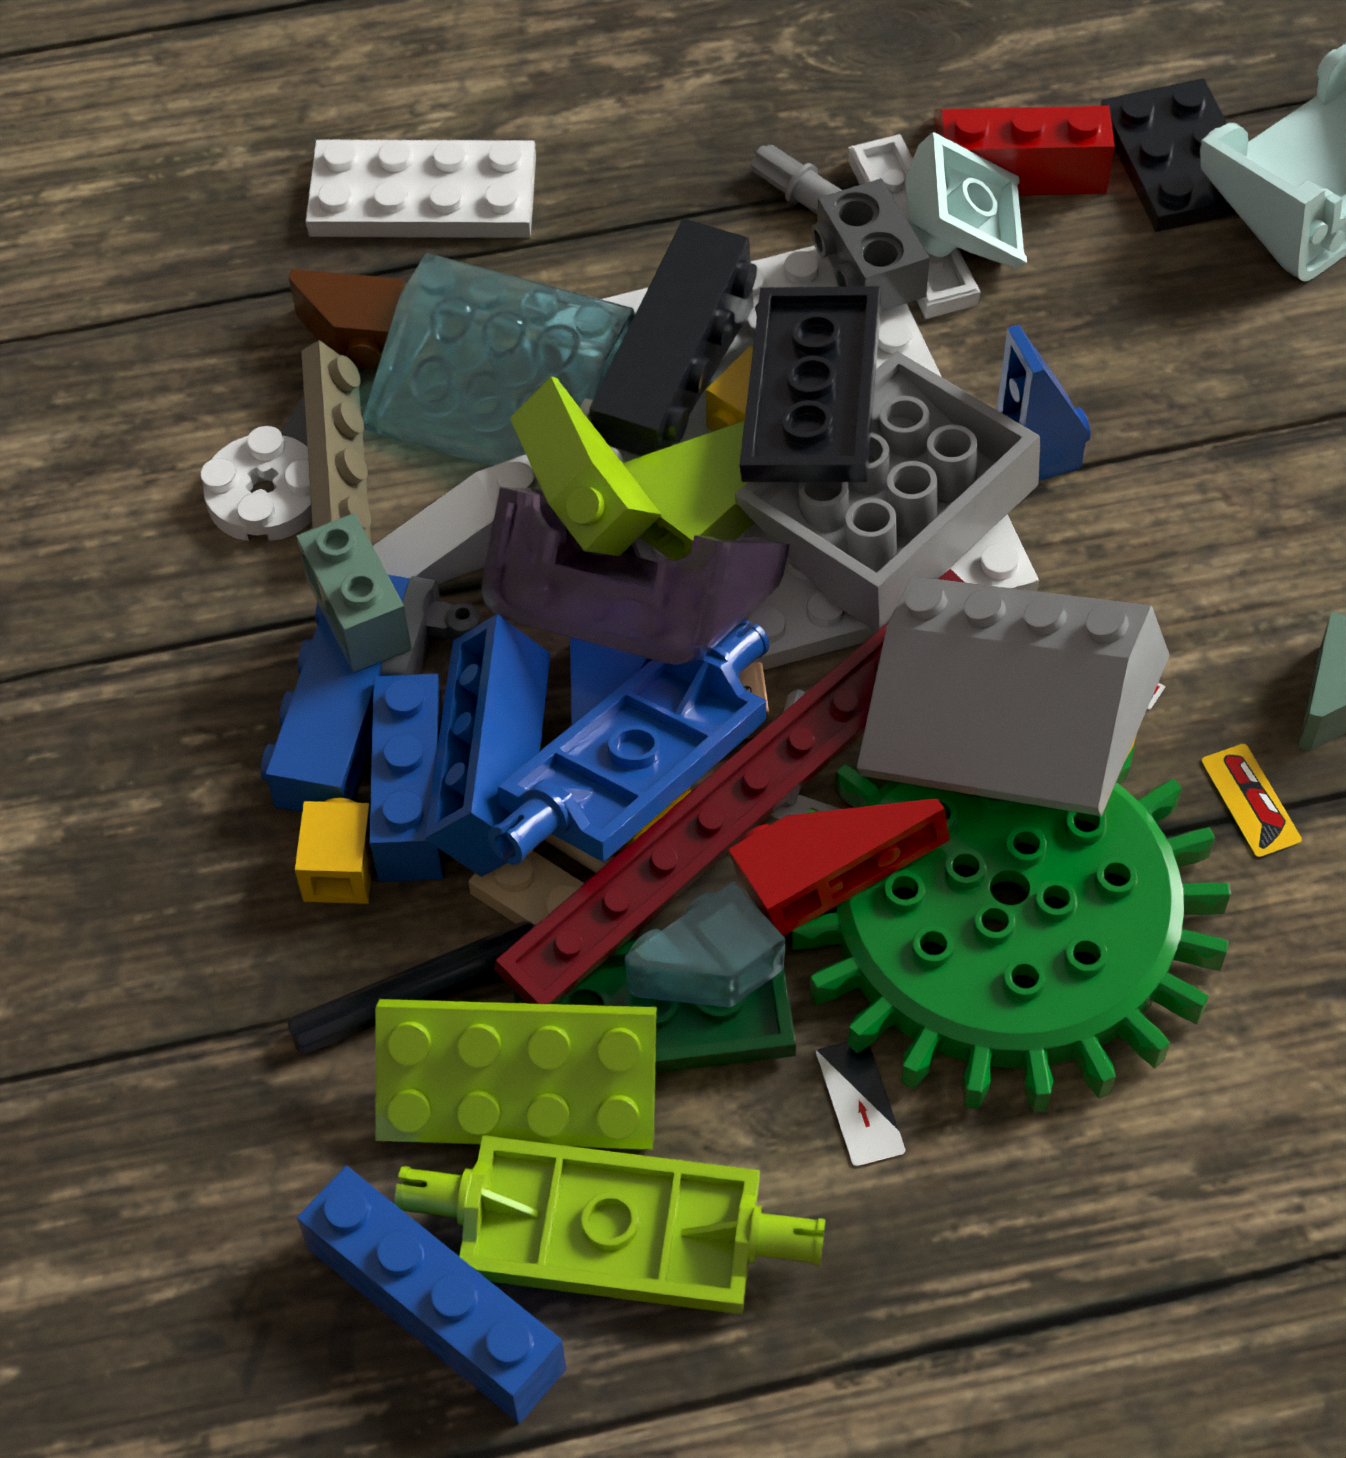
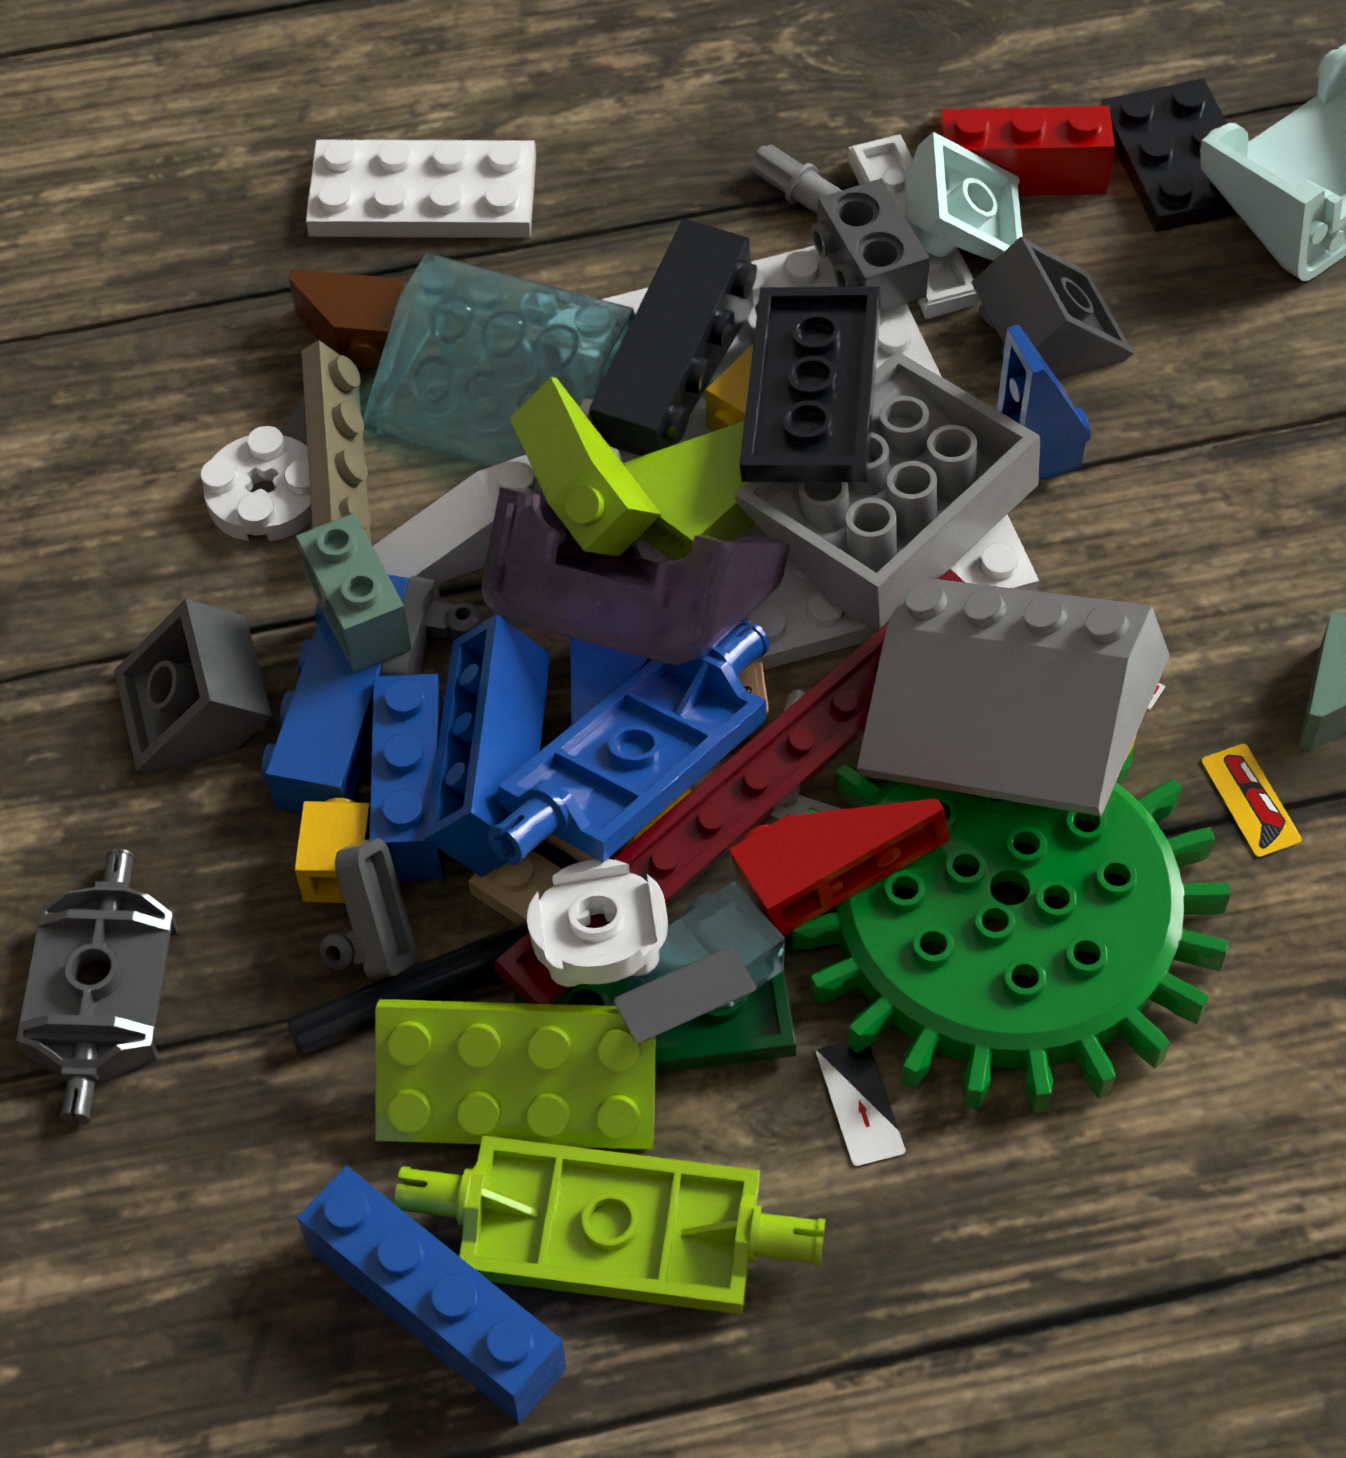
(102, 1027): none -> dark grey plate
(191, 688): none -> dark grey slope
(376, 911): none -> dark grey piece
(605, 953): none -> white plate
(684, 994): none -> dark grey sticker
(1053, 306): none -> dark grey slope

